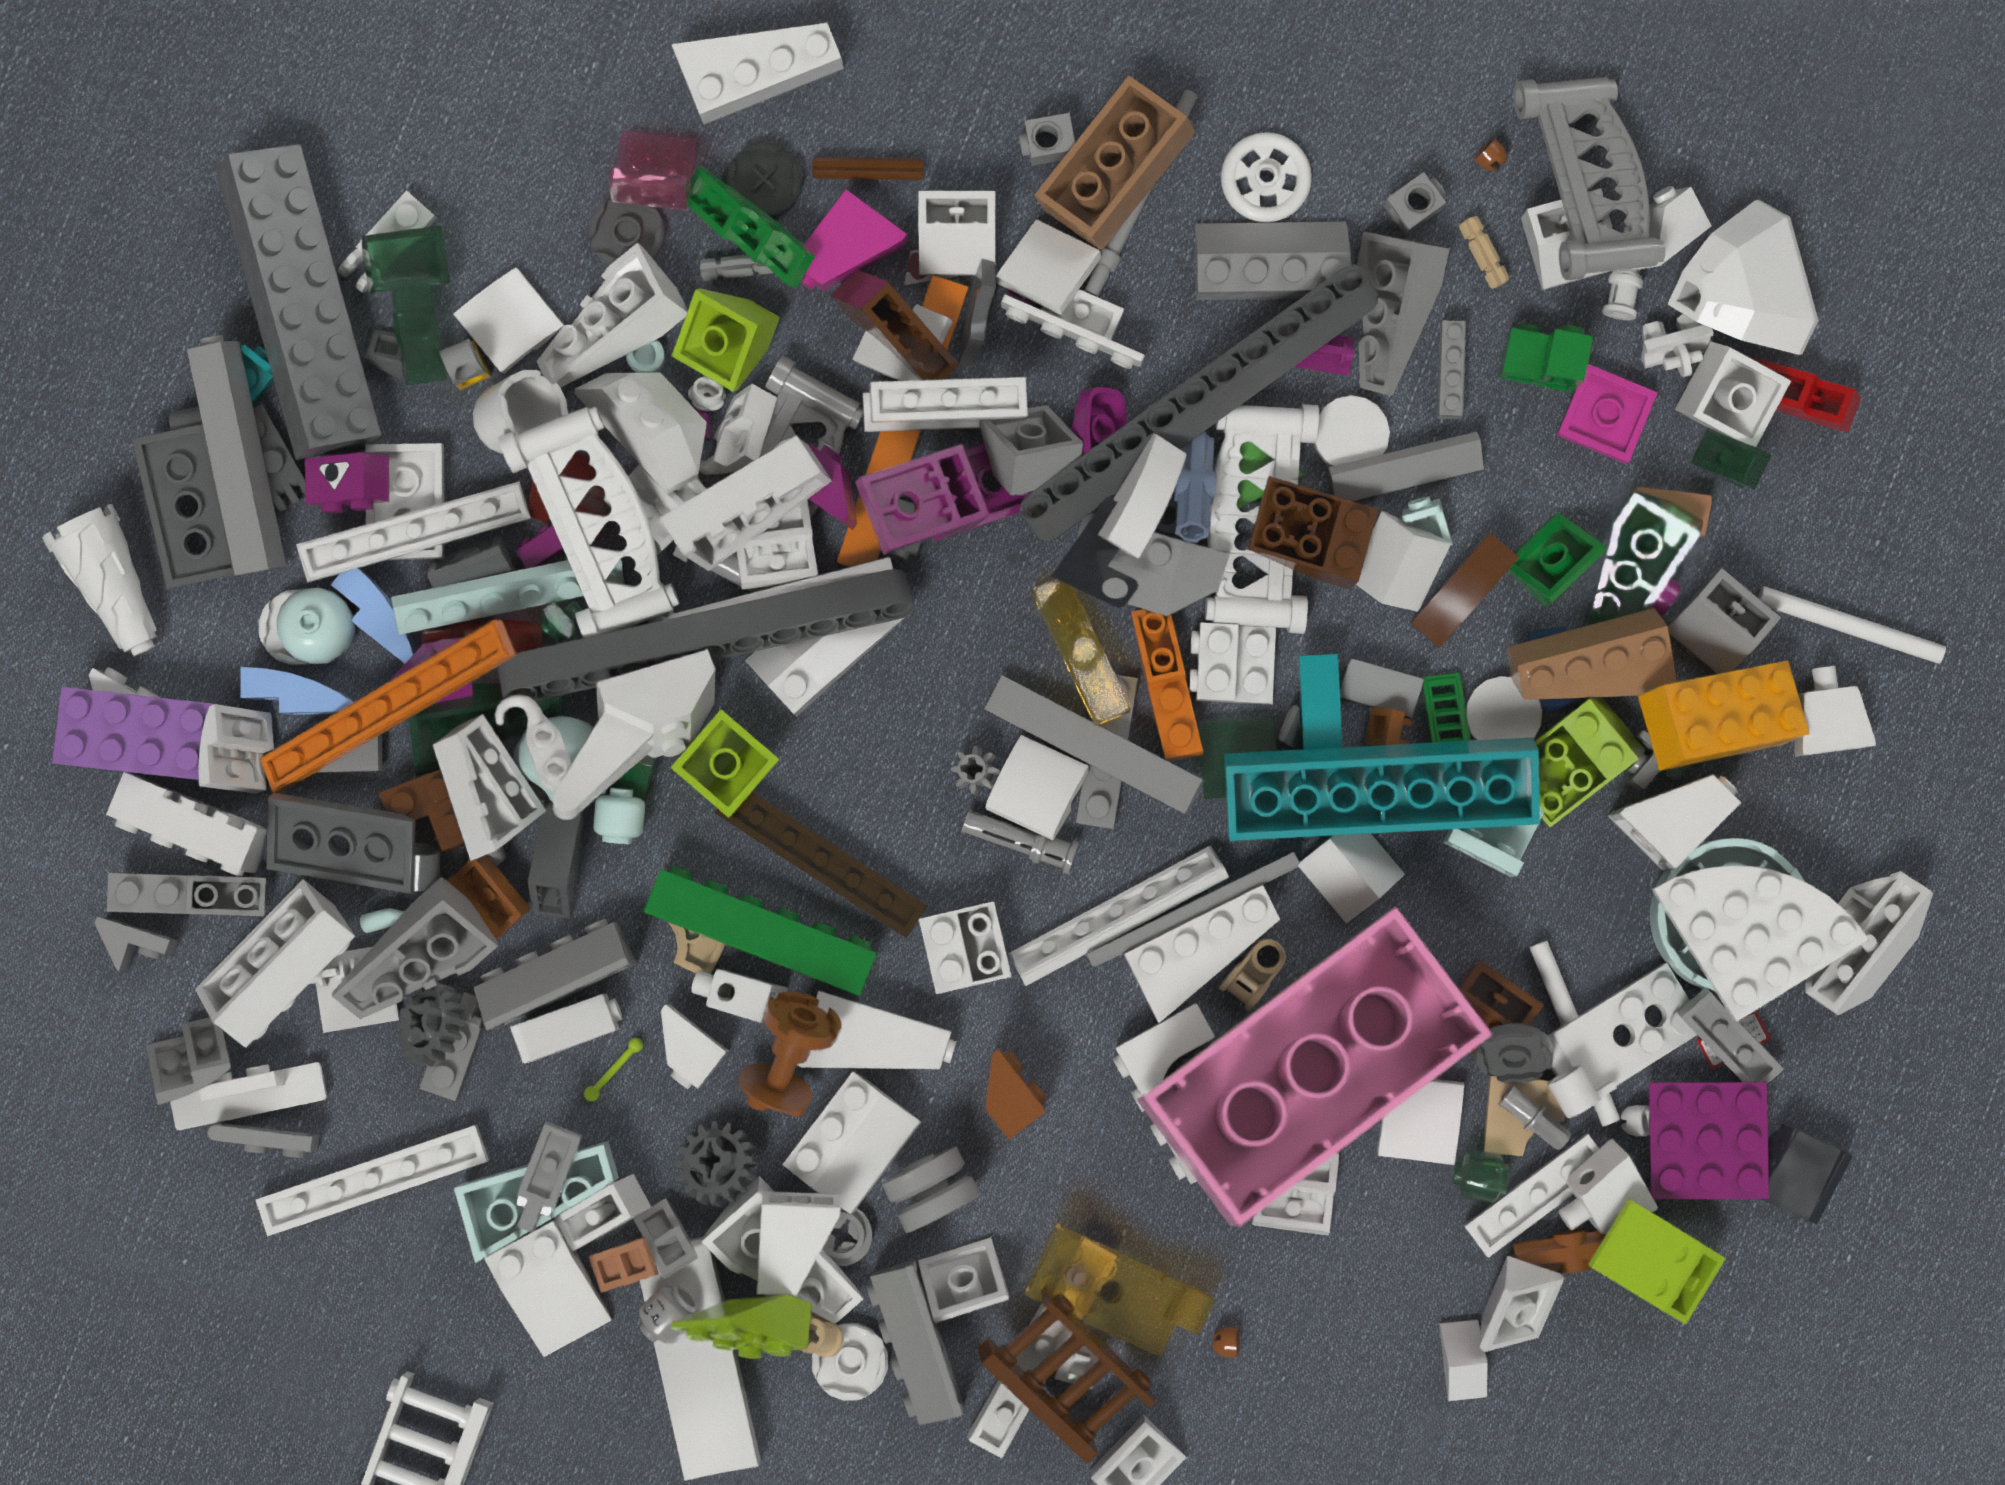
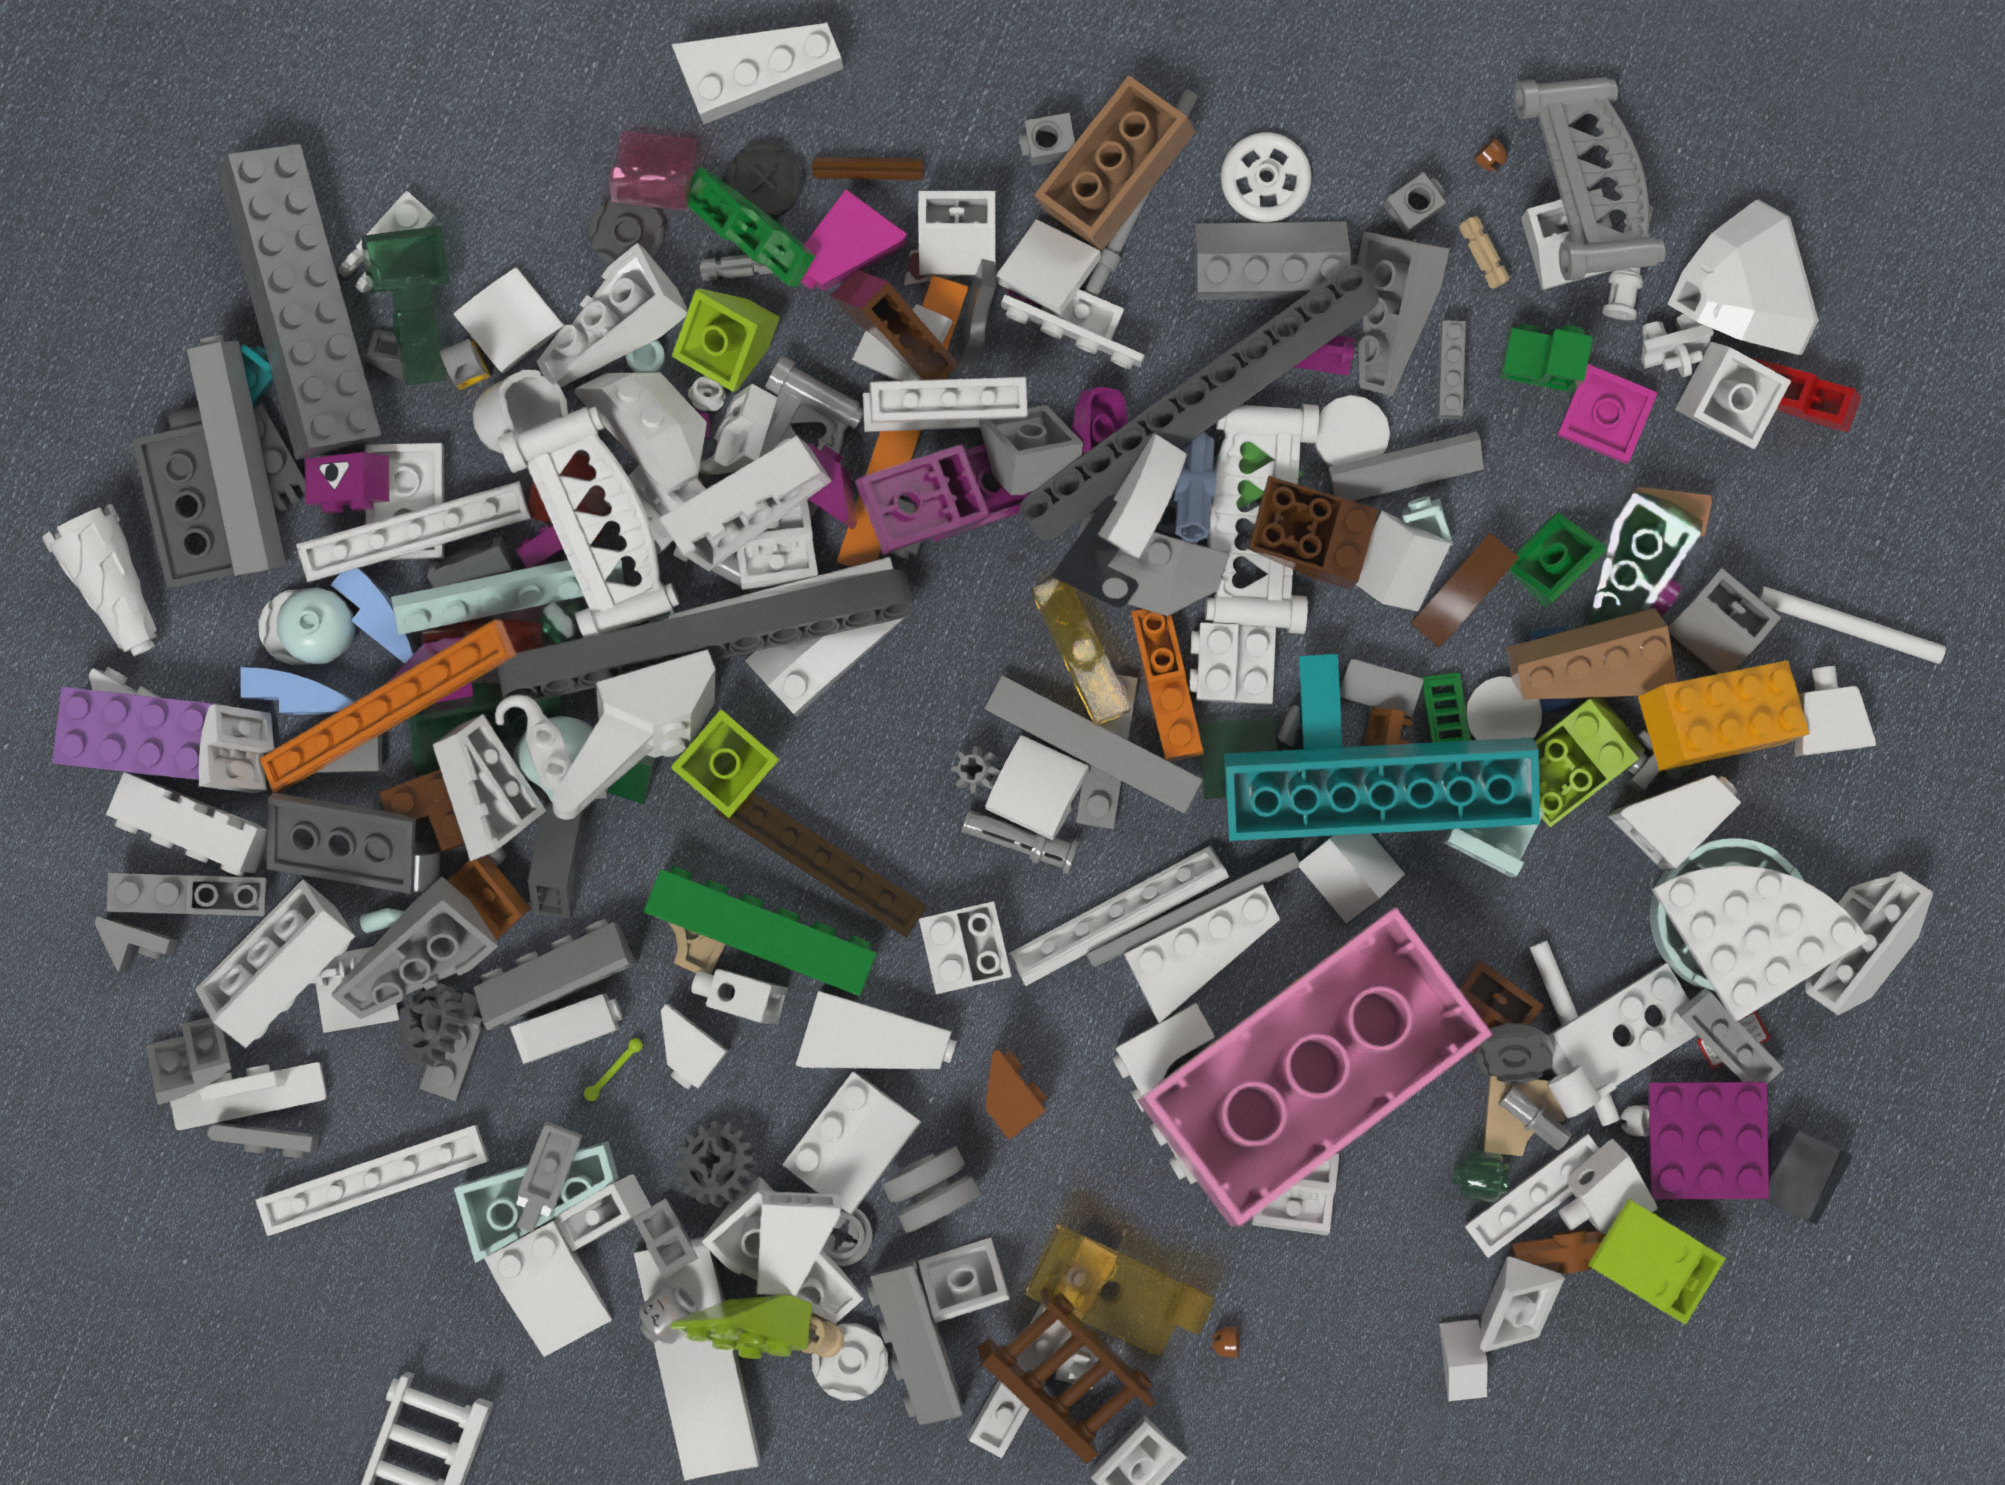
(619, 816): light aqua head -> none
(623, 1264): nougat slope -> none
(797, 1030): dark orange piece -> none
(1253, 974): tan piece -> none
(1424, 1124): white slope -> none
(1676, 219): white slope -> none
(1731, 459): clear green slope -> none

